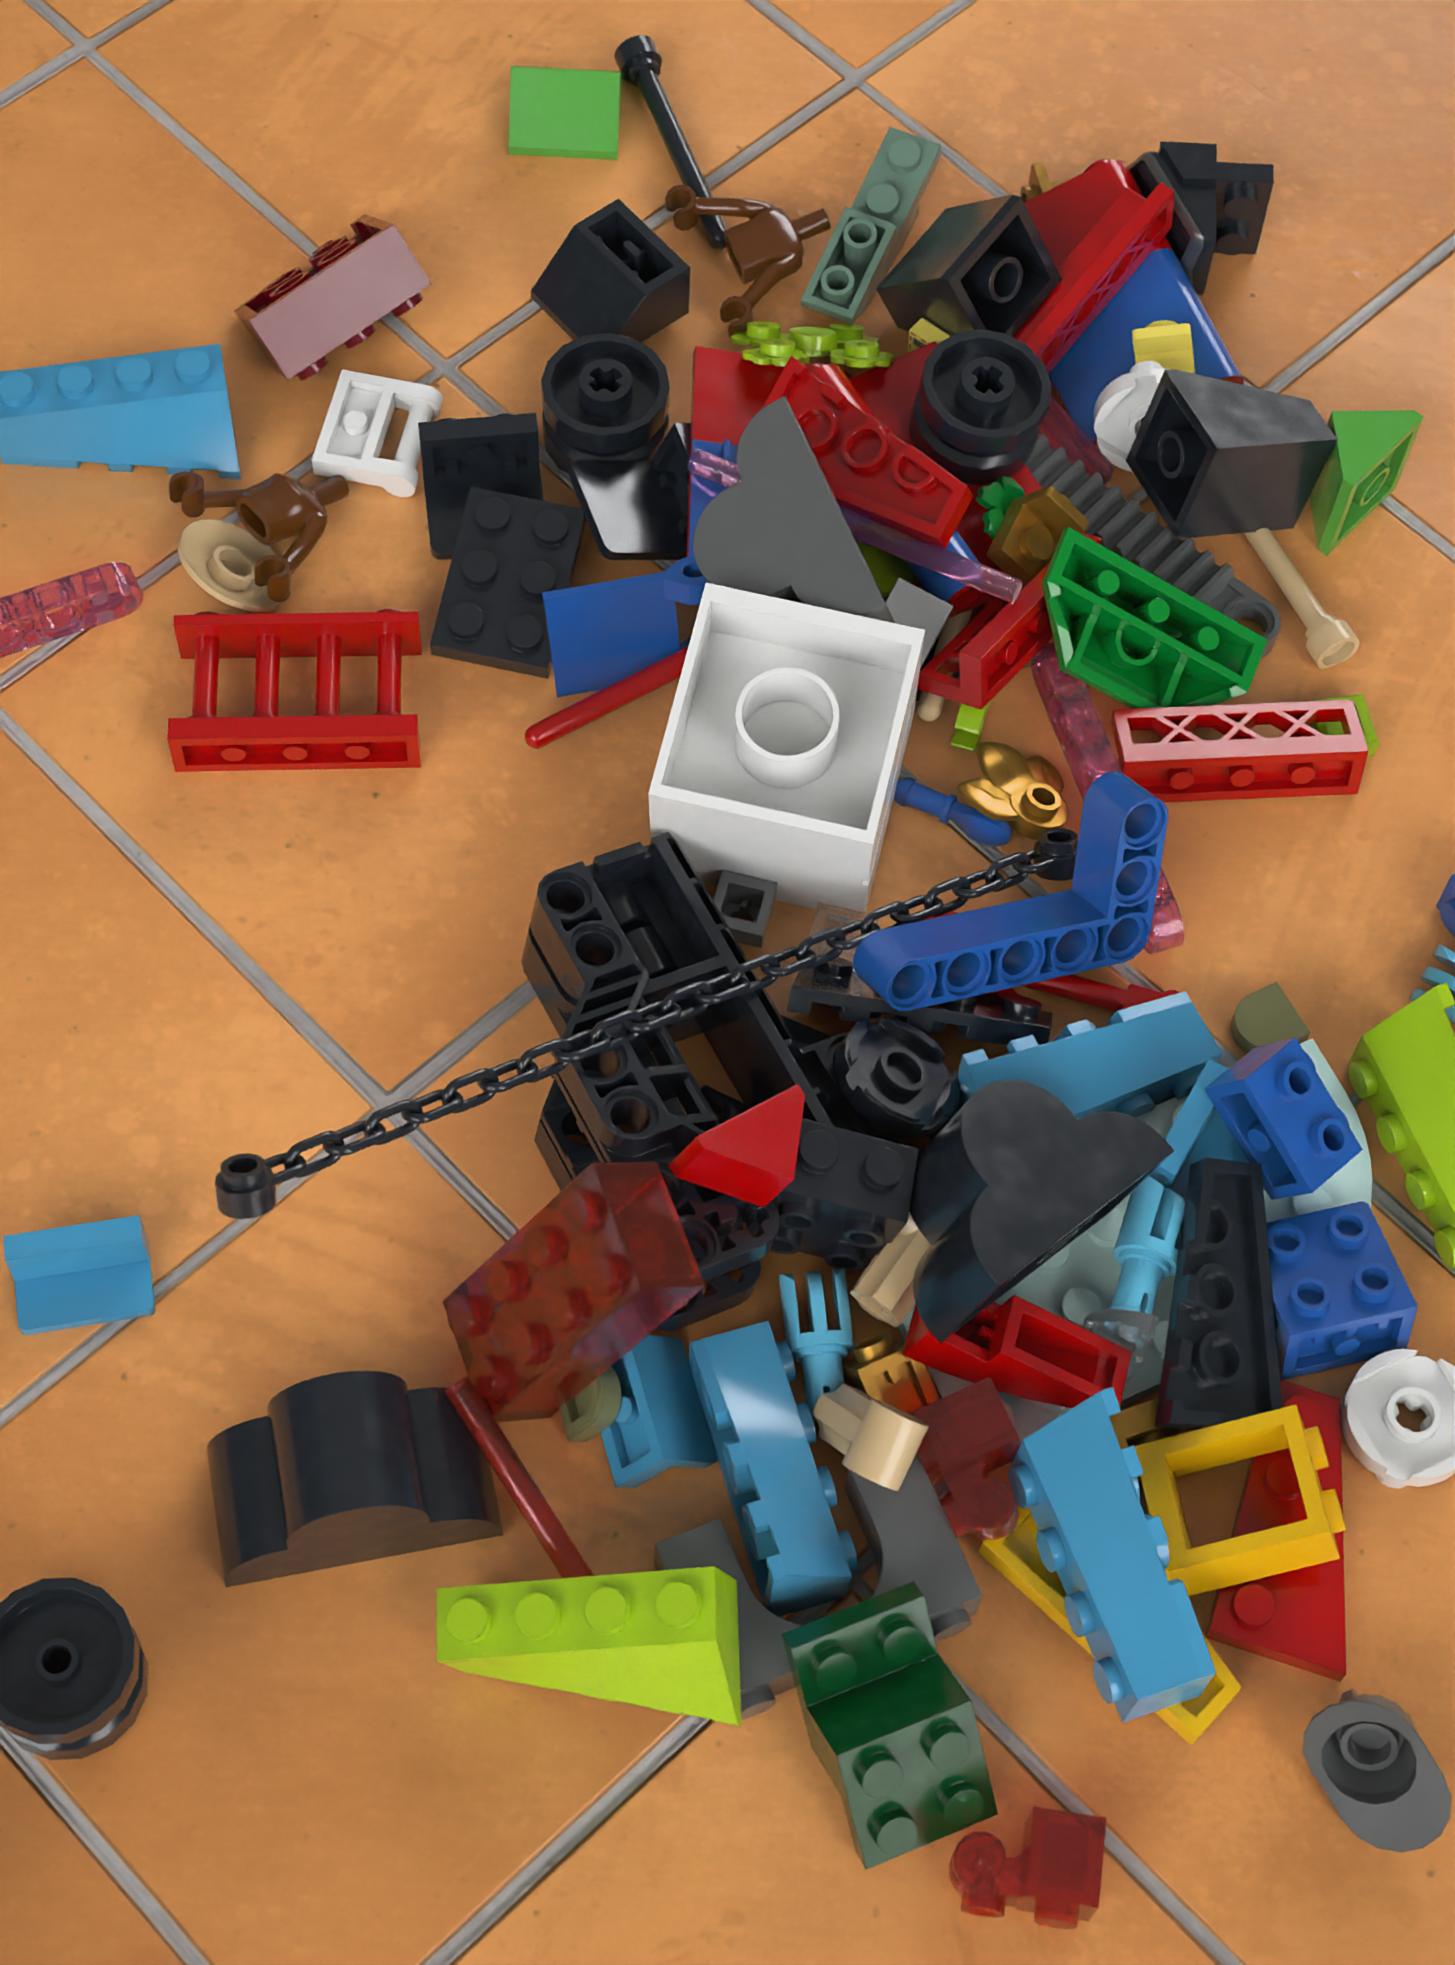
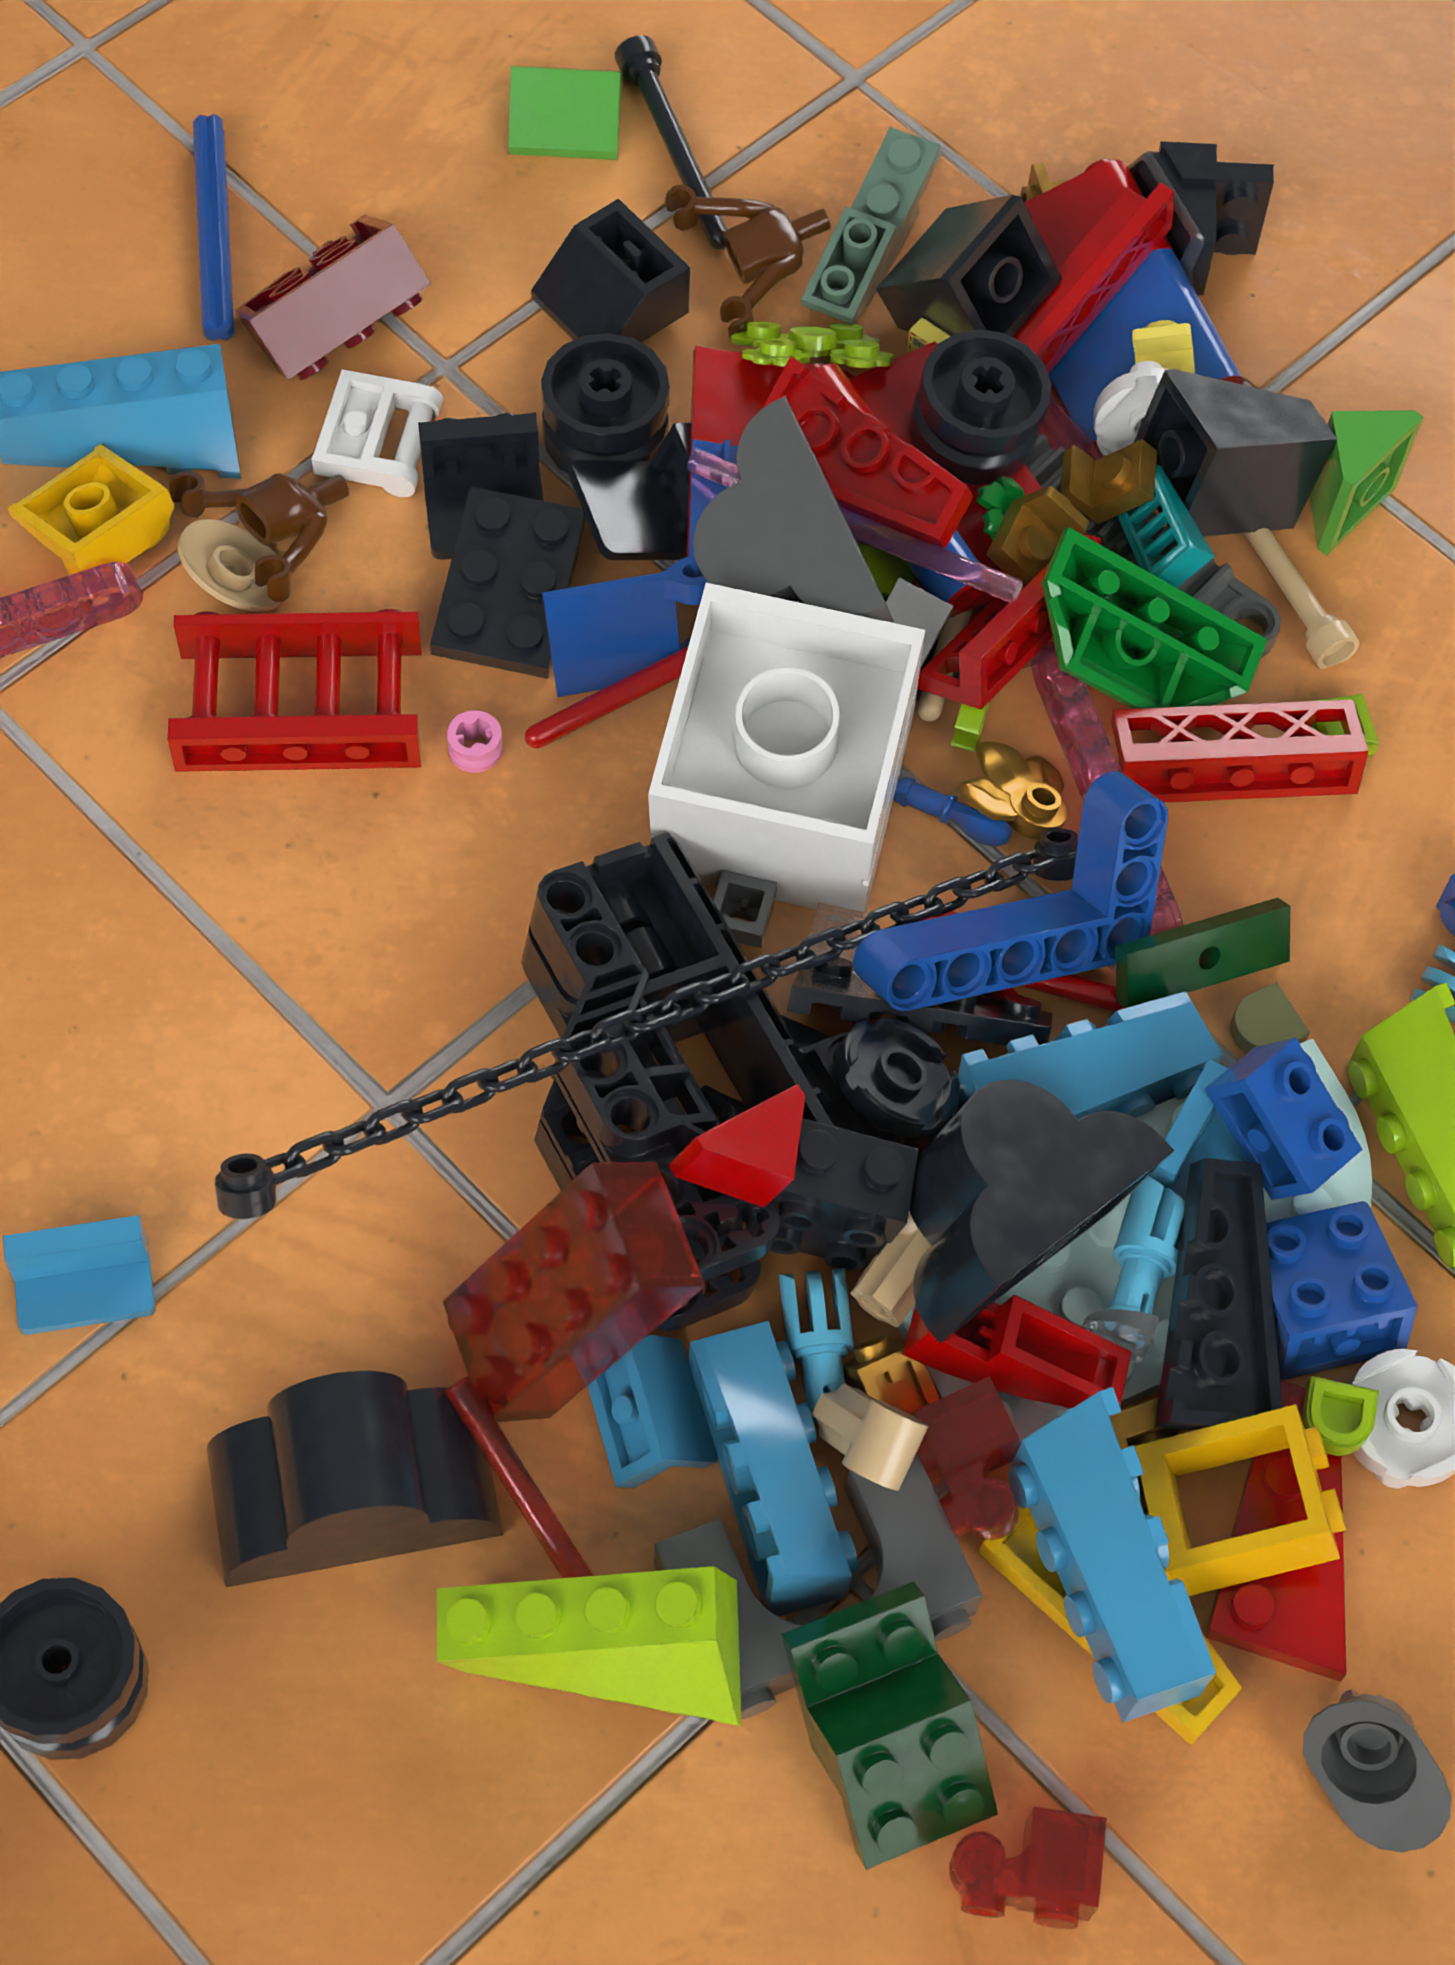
(97, 512): none -> yellow slope
(213, 228): none -> blue axle
(469, 726): none -> bright pink bush
(592, 1408): olive tile -> none
(1111, 483): none -> pearl gold bracket
(1190, 552): none -> teal slope
(1203, 953): none -> dark green tile
(1341, 1412): none -> lime tile

